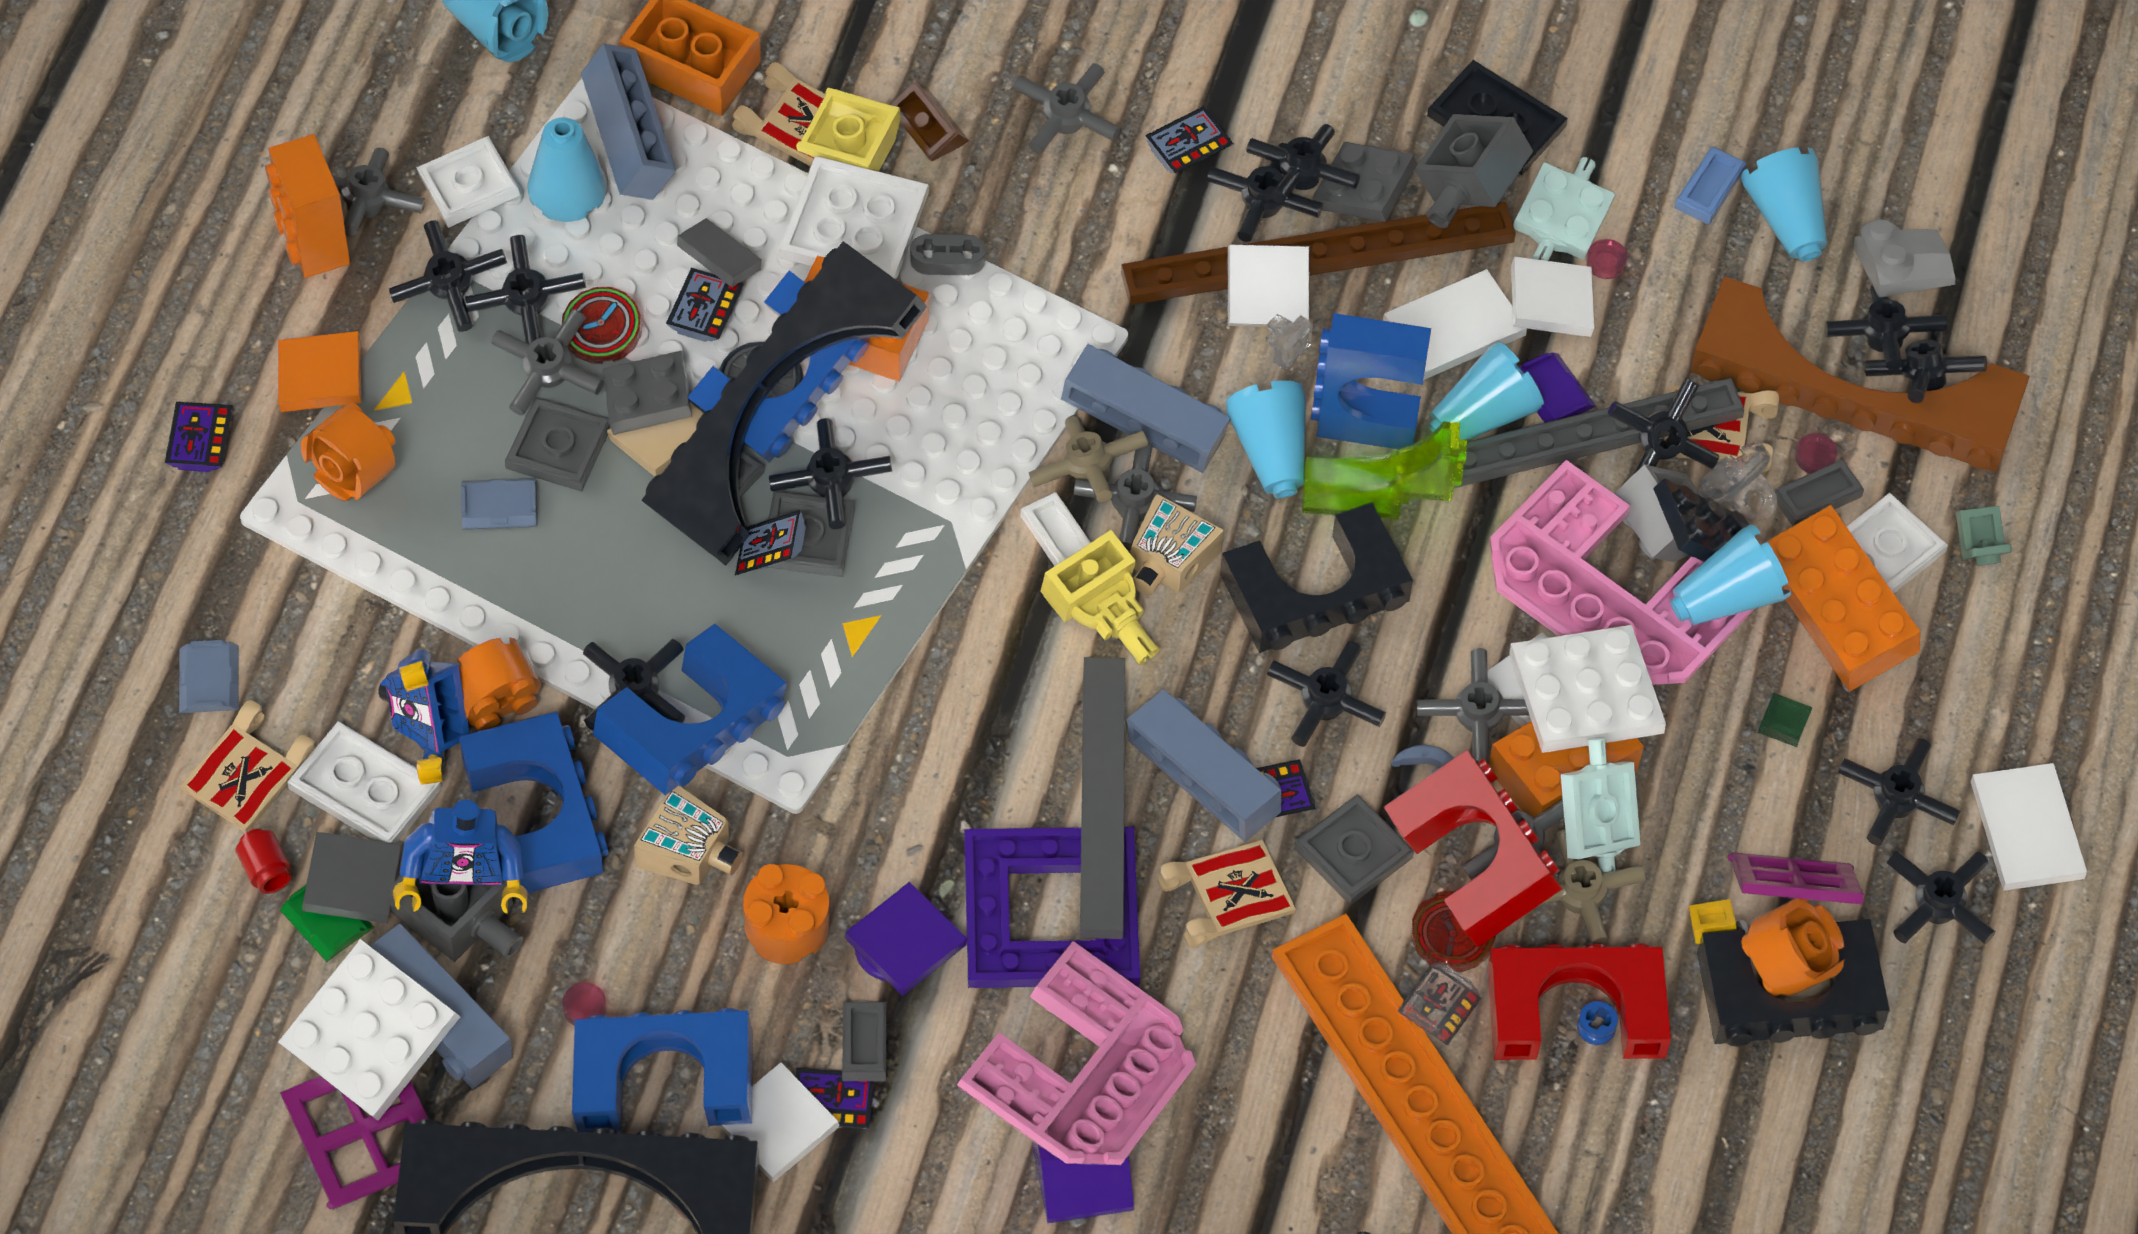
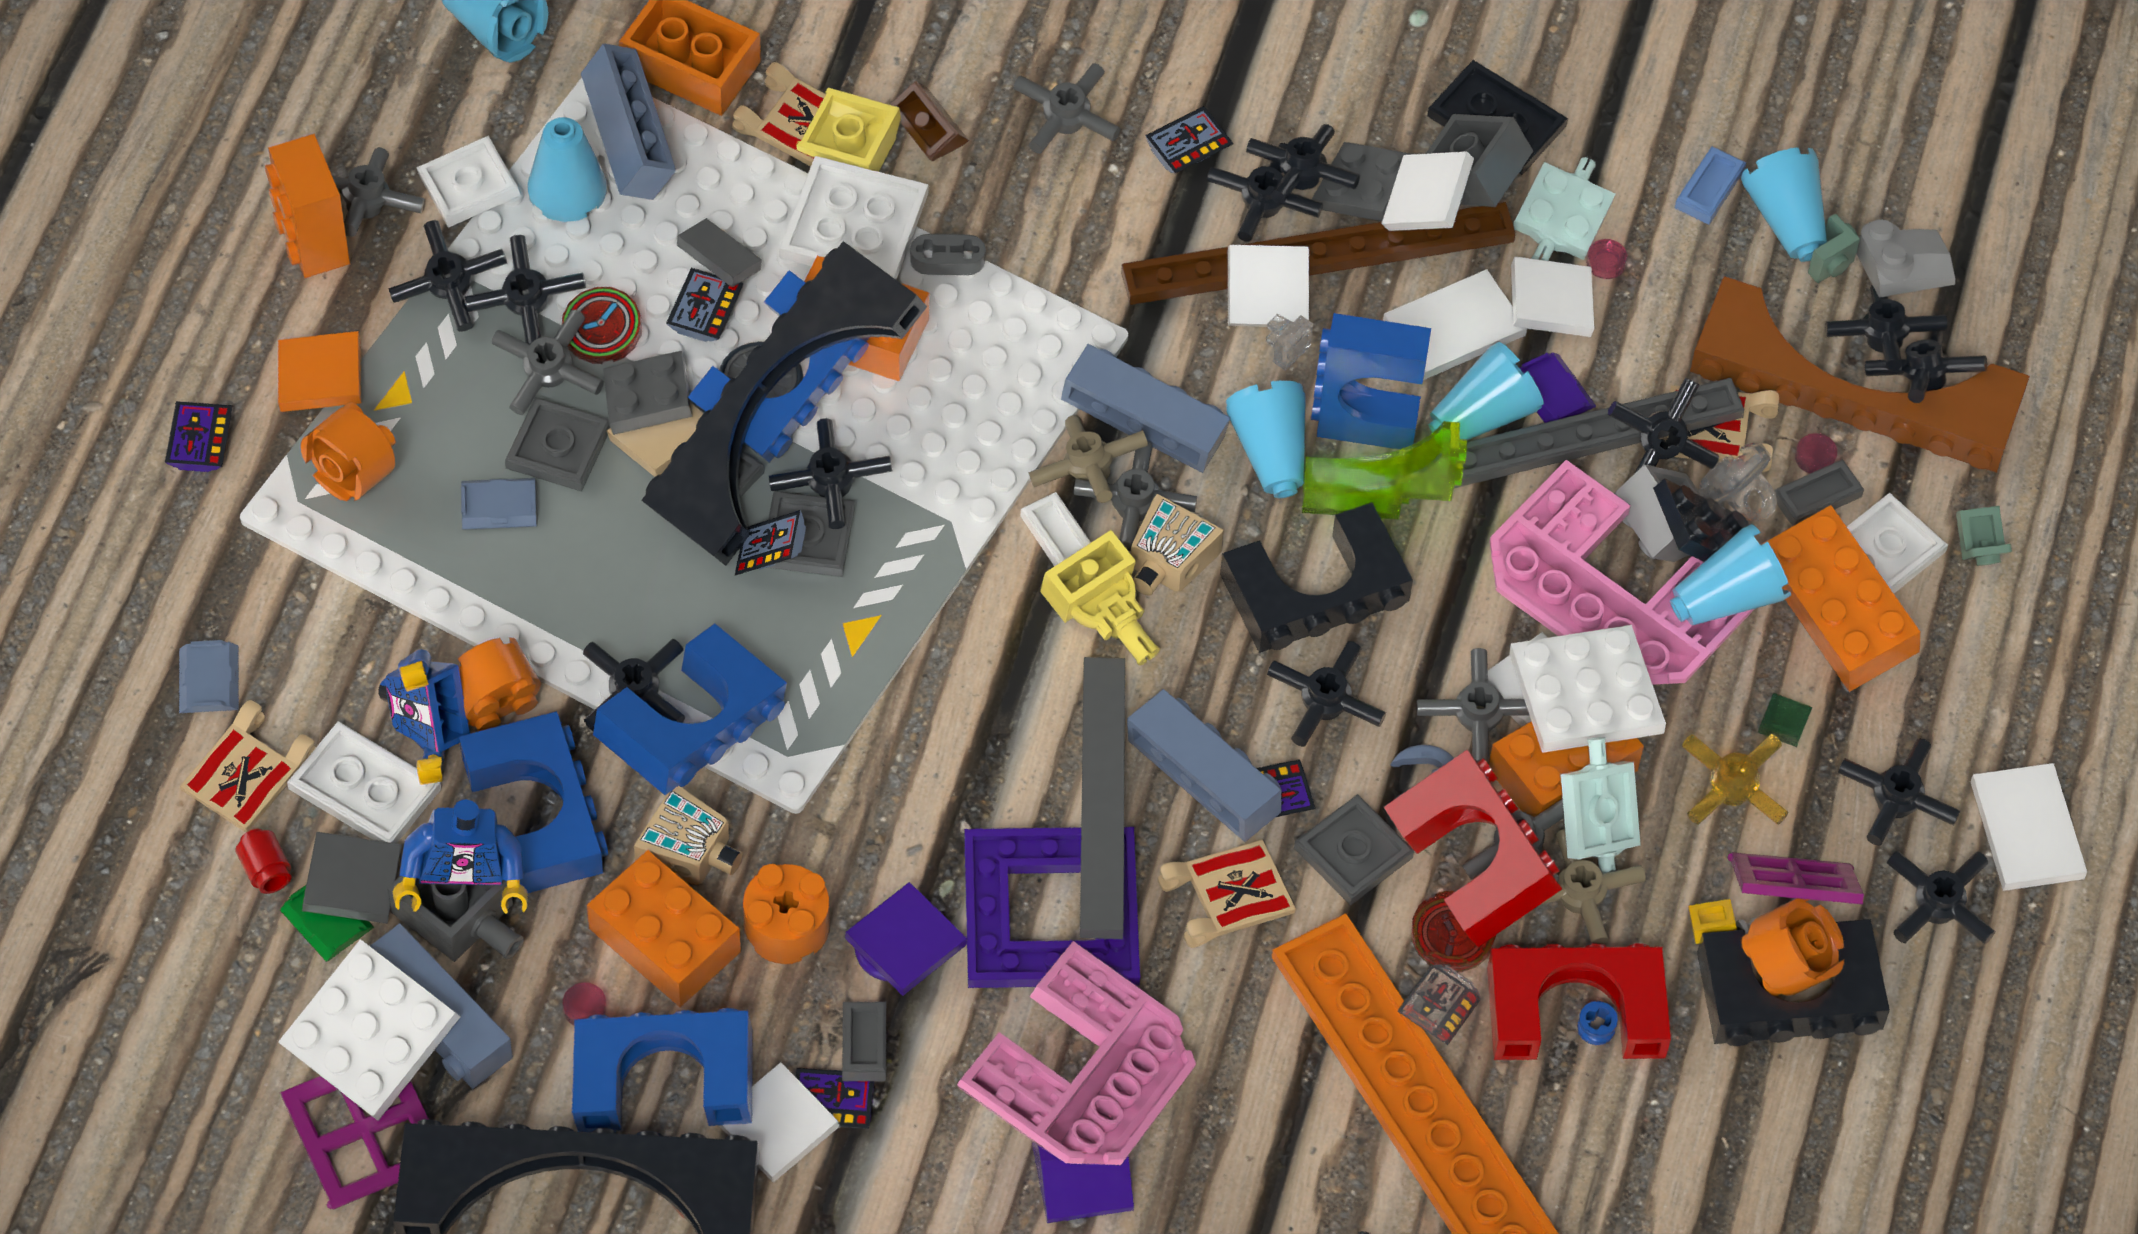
(664, 928): none -> orange brick
(1428, 191): none -> white tile
(1734, 779): none -> clear yellow bar
(1837, 253): none -> sand green bracket

